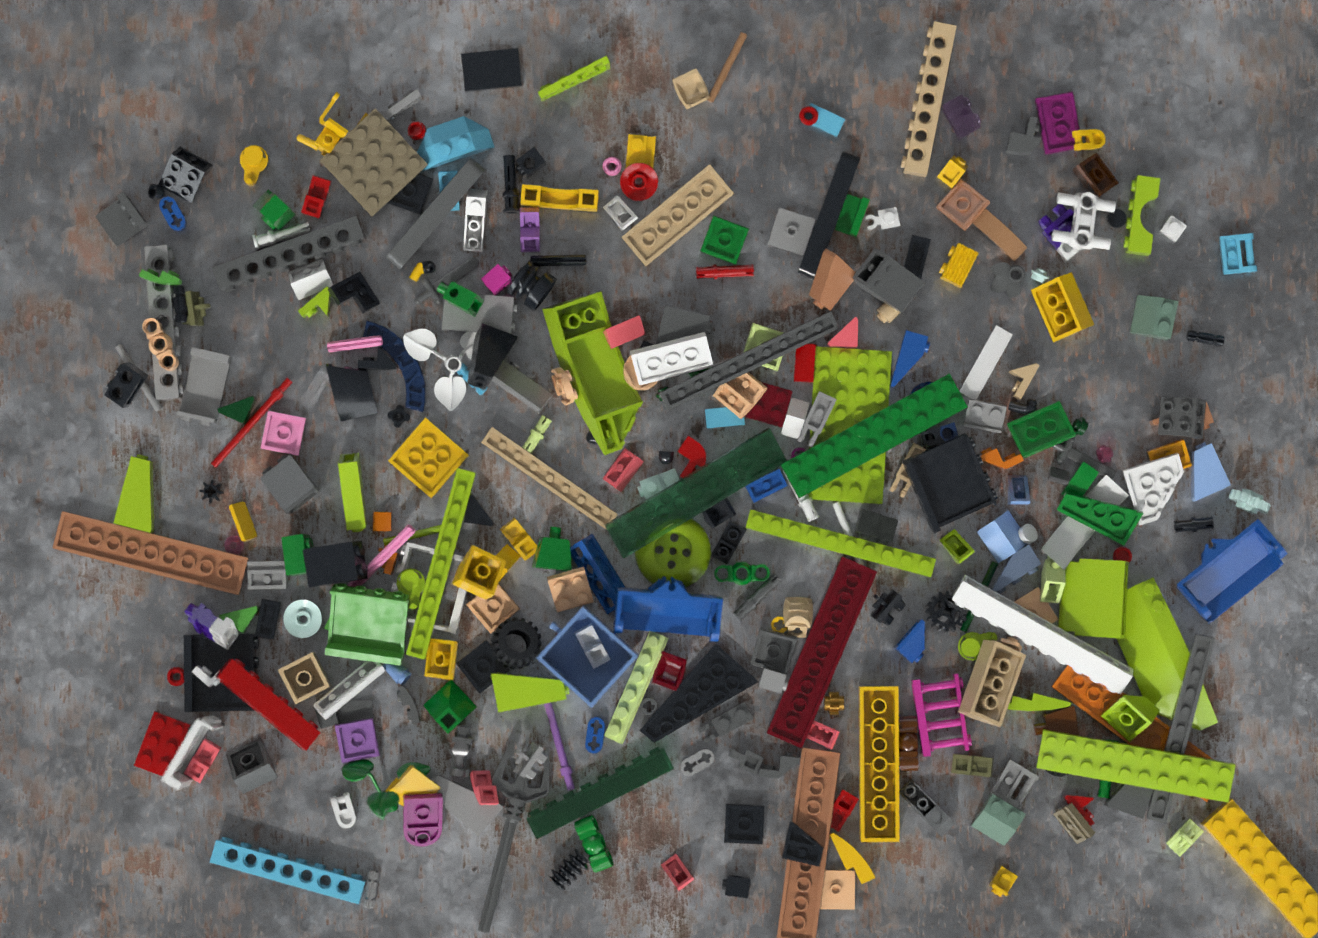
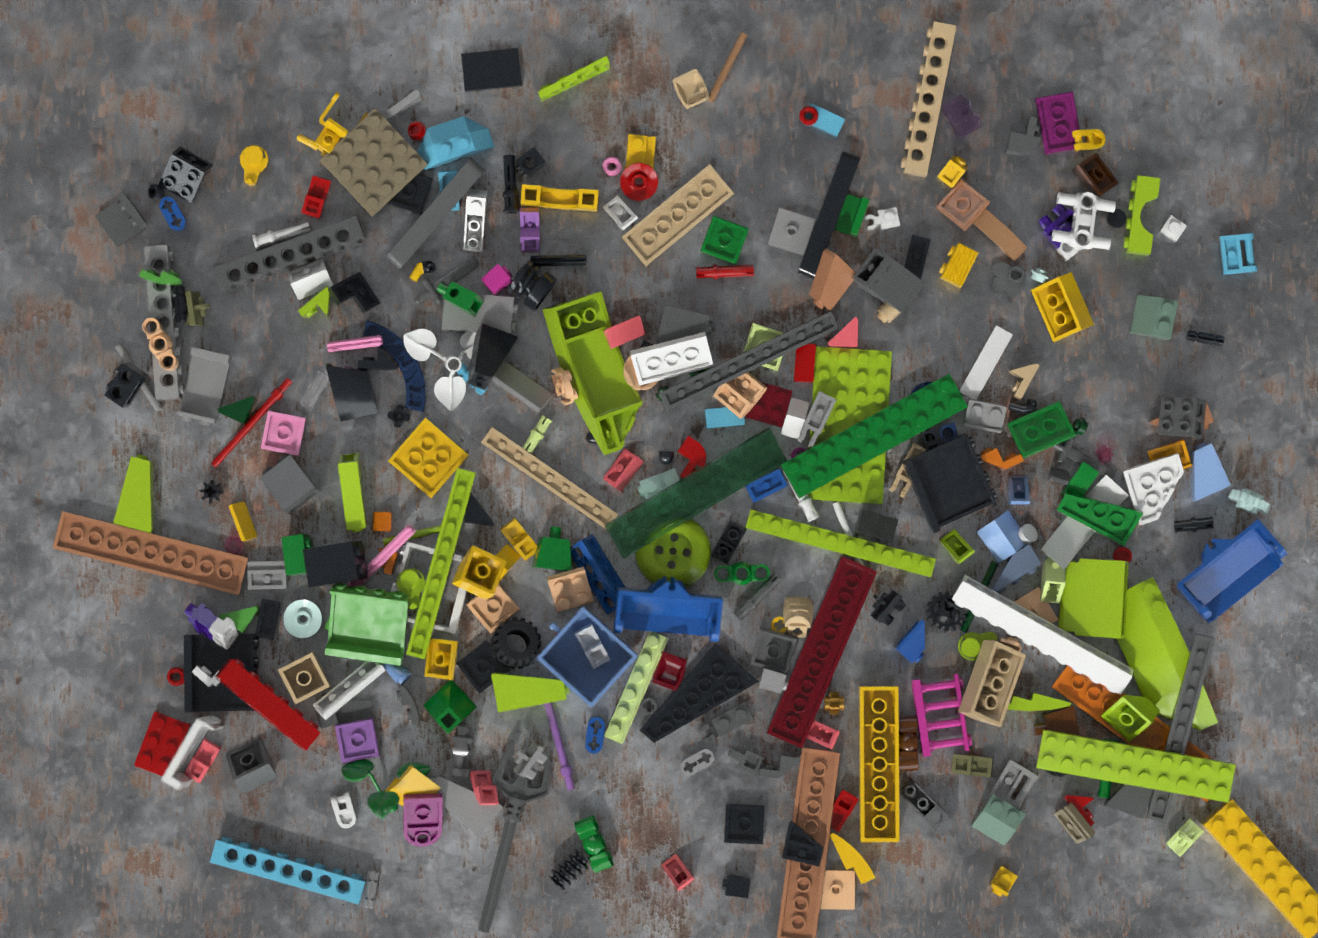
(274, 210): green wedge -> none
(599, 793): clear green brick -> none
(719, 513): black bracket -> none
(910, 352): blue slope -> none

